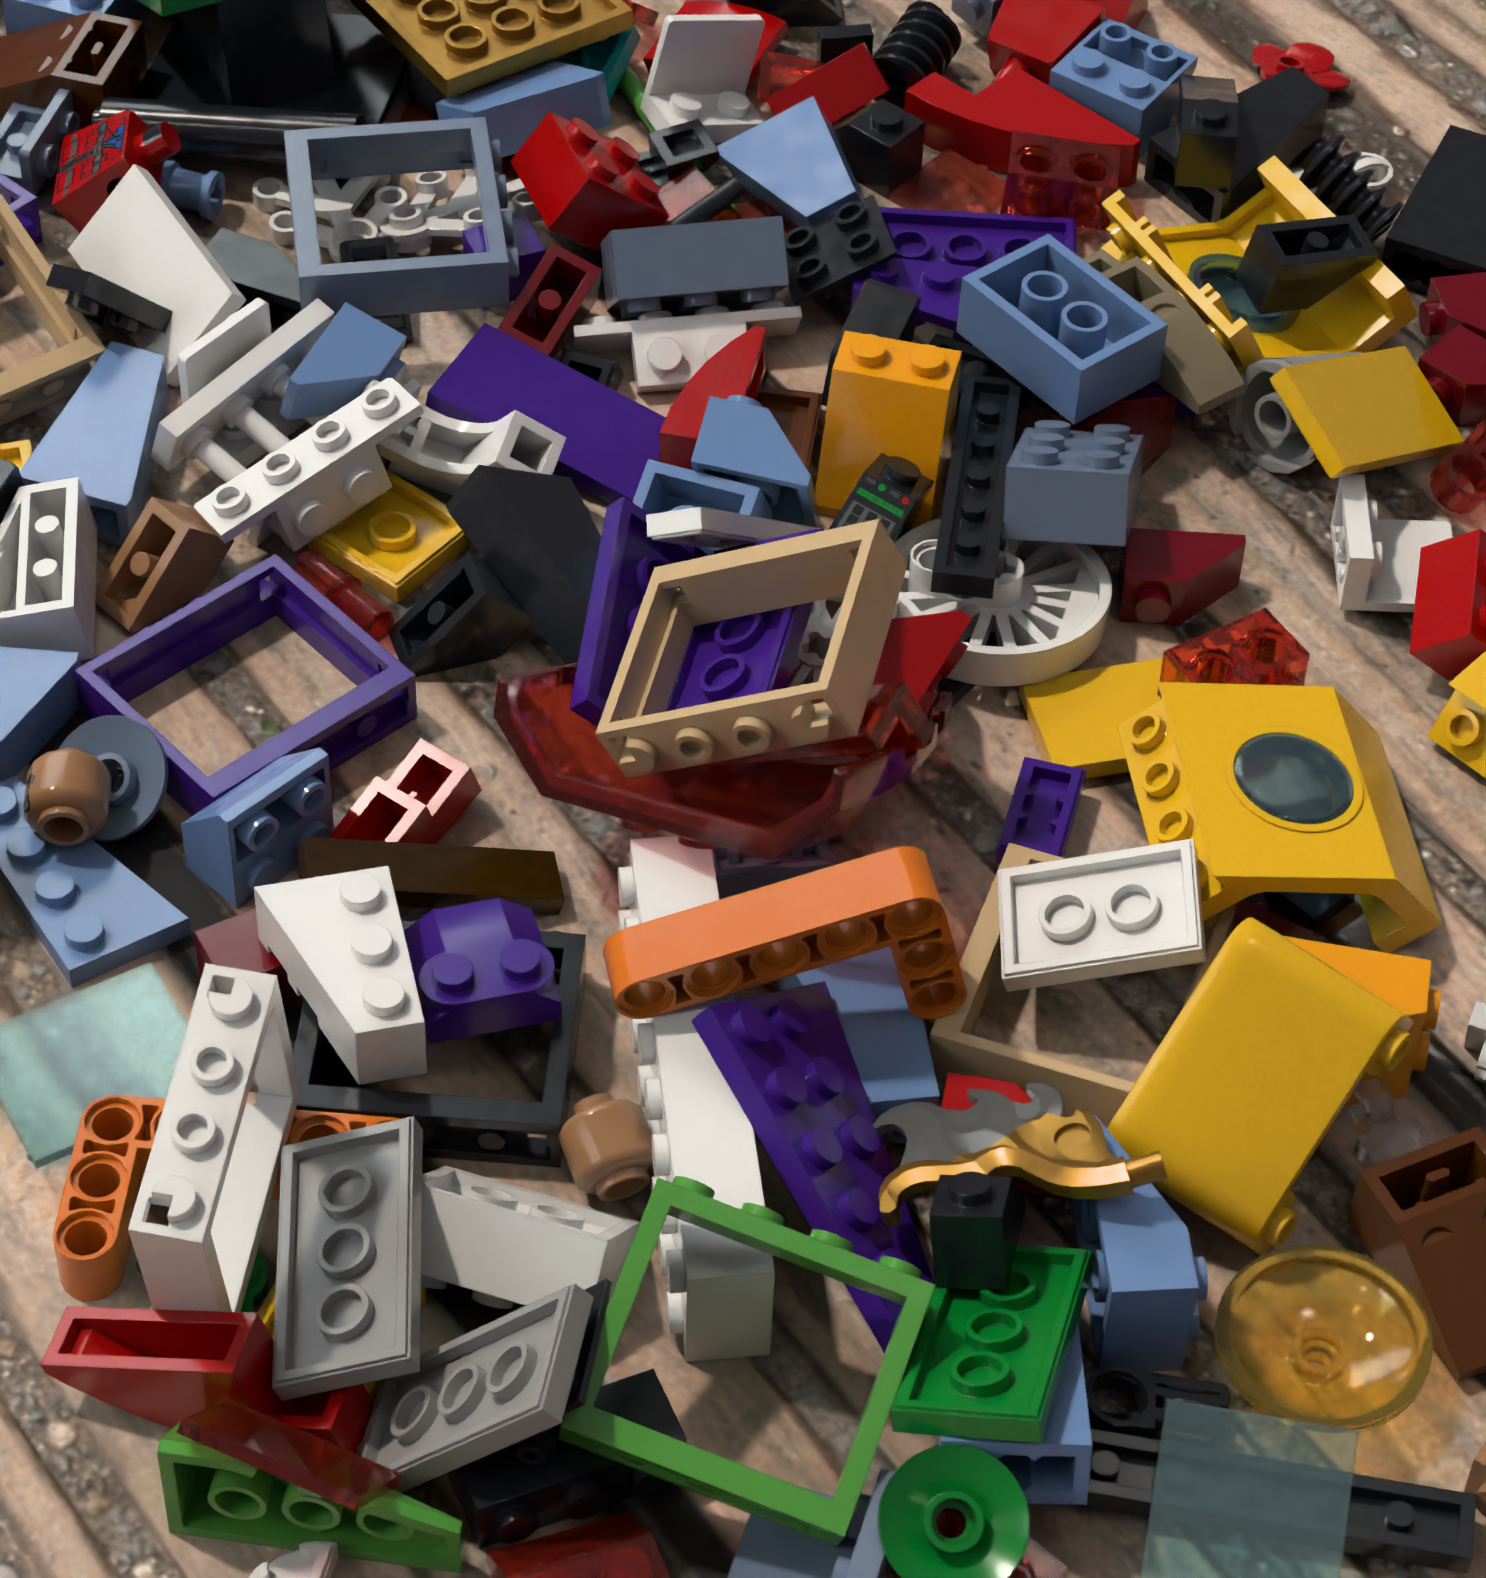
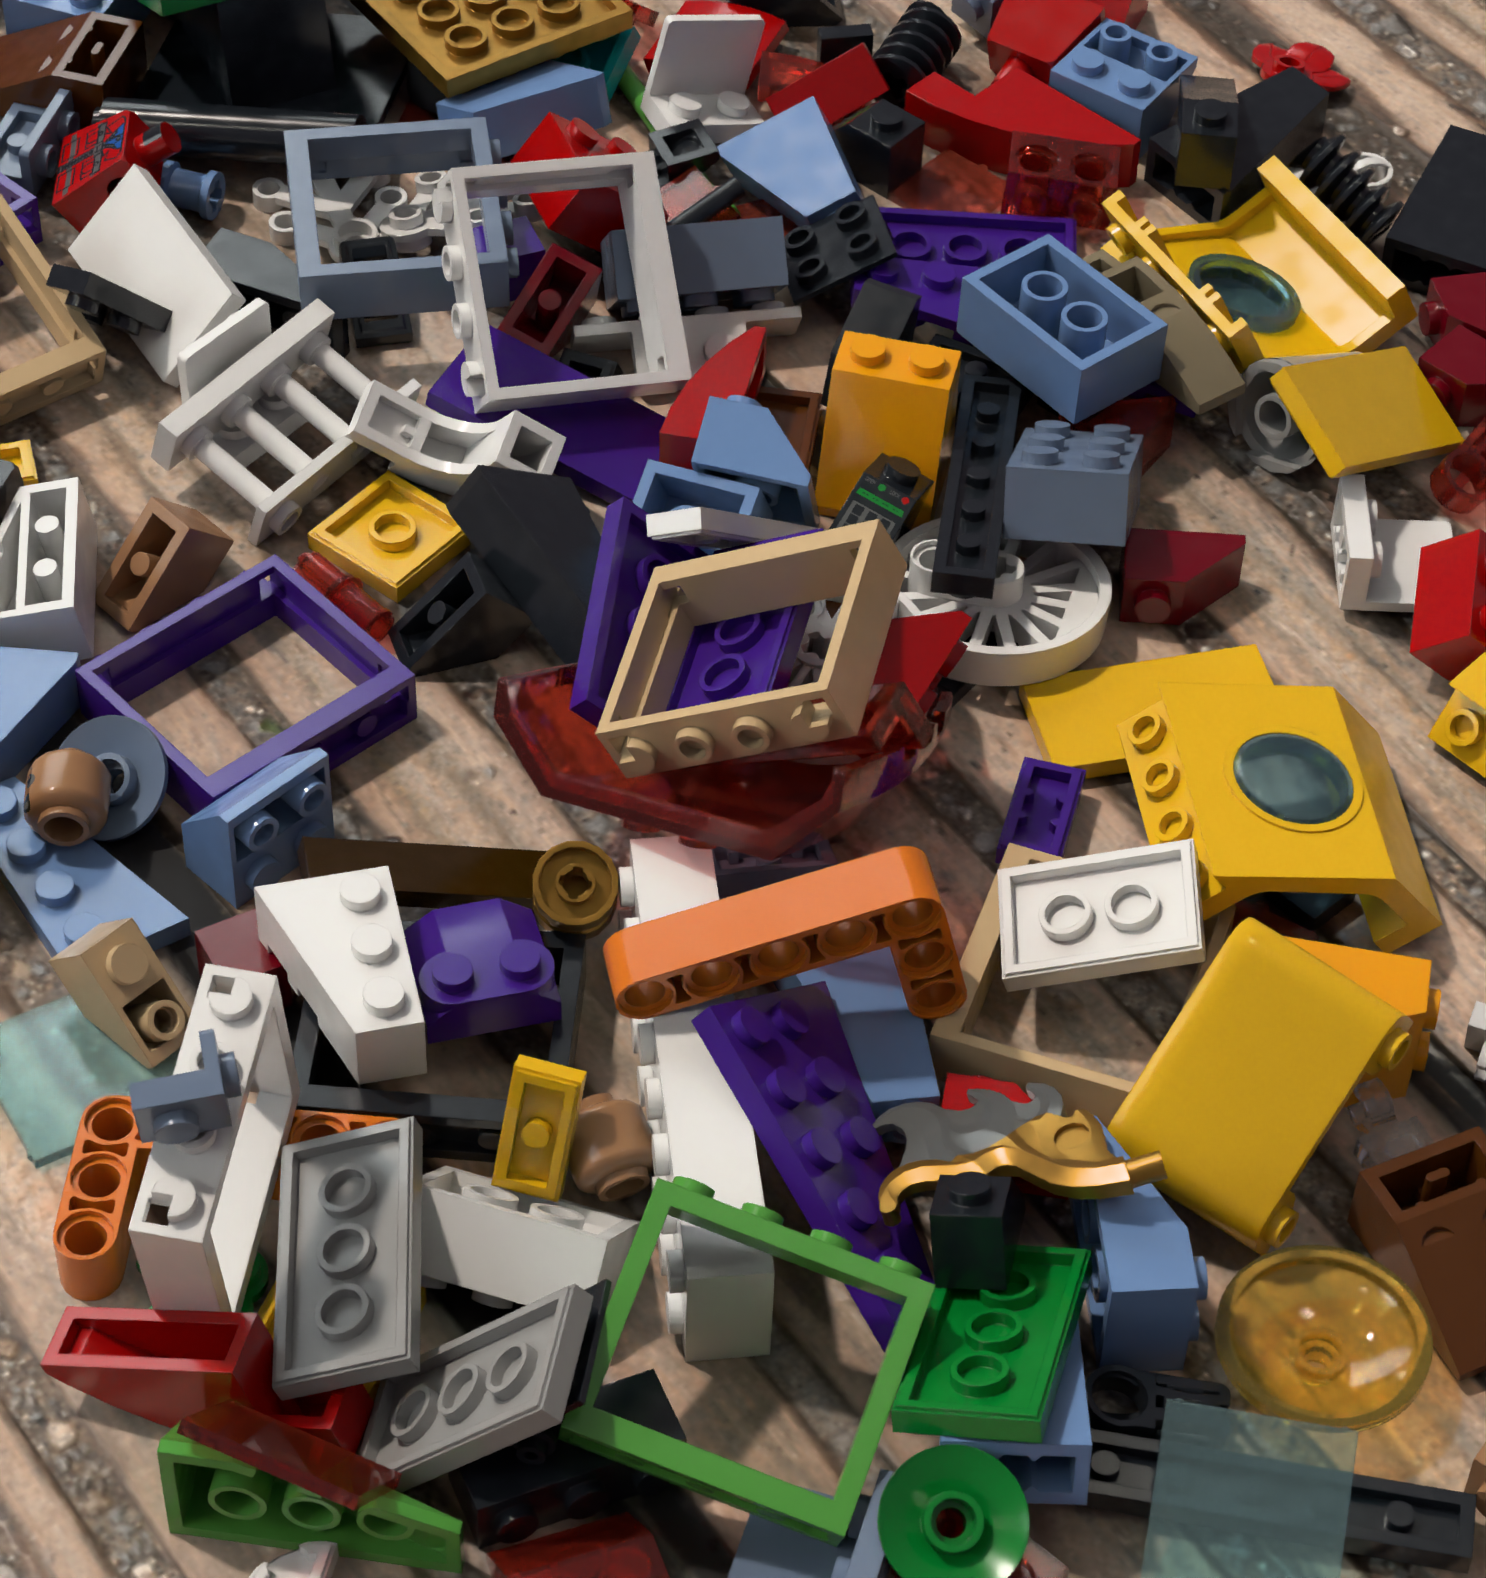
(108, 438): slope -> none
(125, 990): none -> tan slope
(187, 1103): none -> sand blue bracket
(317, 474): white bracket -> none
(342, 363): medium blue slope -> none
(415, 803): red slope -> none
(538, 1128): none -> yellow plate
(575, 889): none -> pearl gold wheel
(650, 264): none -> white window
(1241, 652): clear red brick -> none
(1302, 261): black slope -> none

